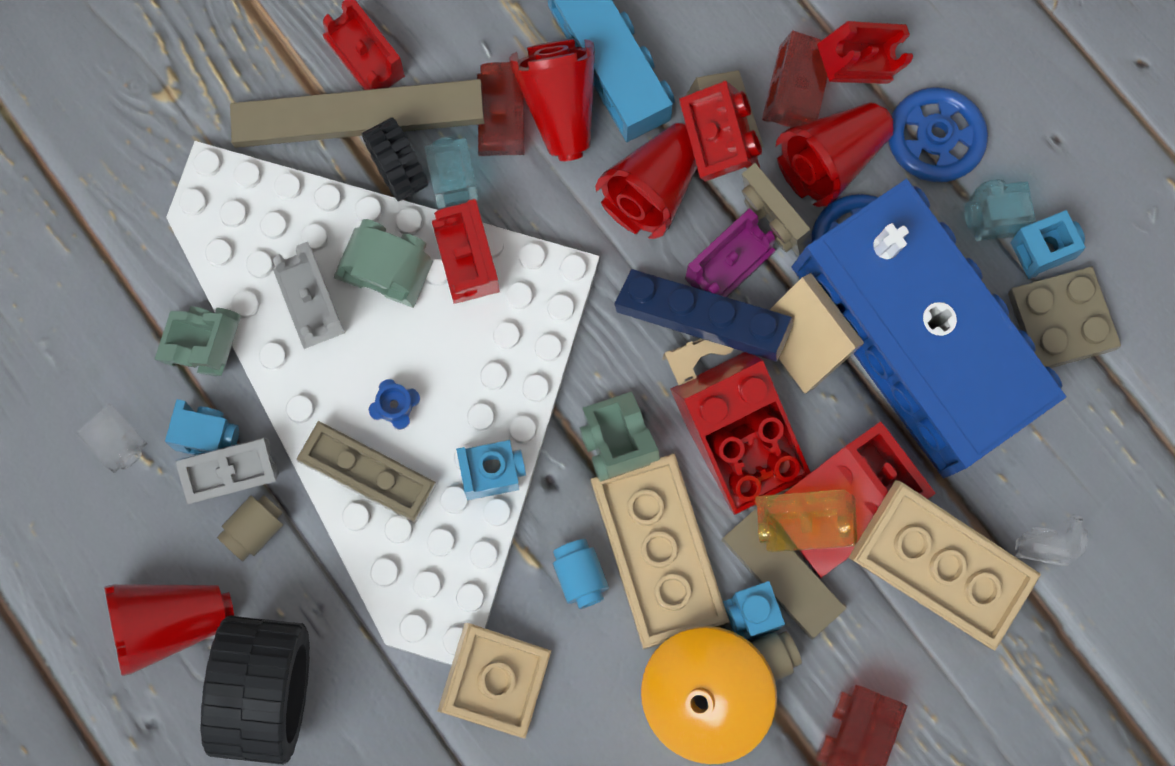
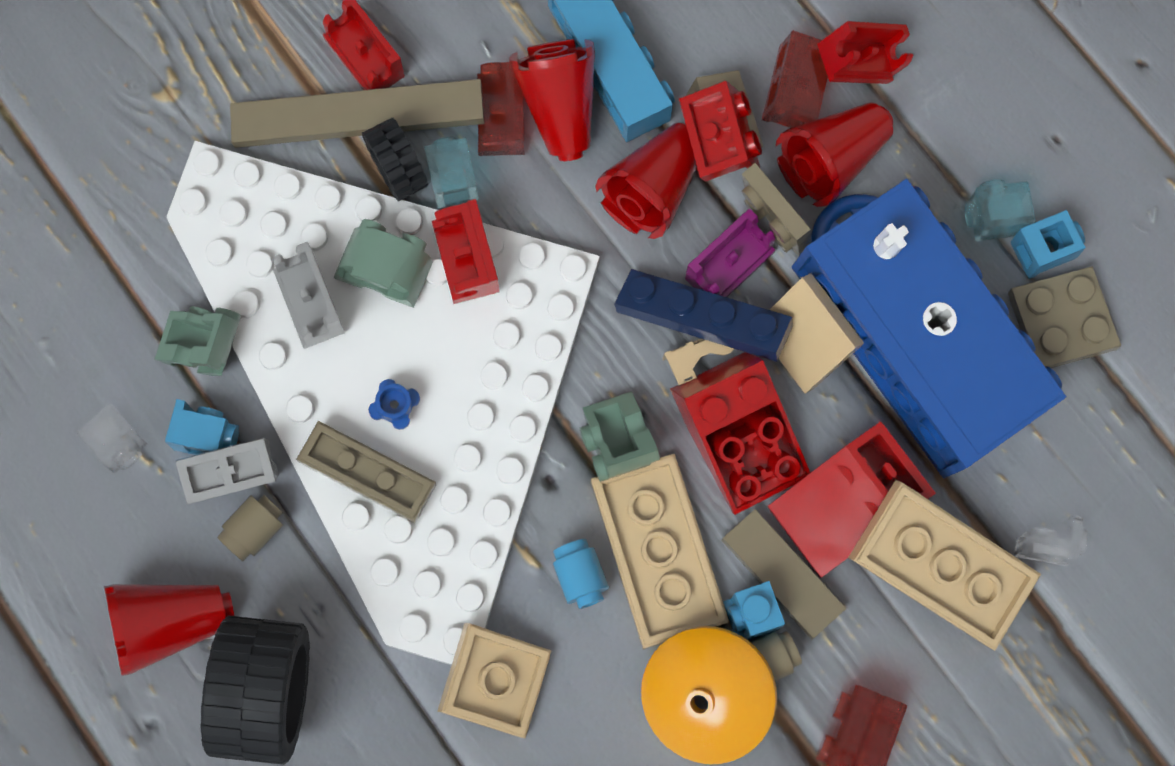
(481, 484): dark azure brick -> none
(807, 520): clear yellow hinge -> none
(948, 166): blue plate -> none

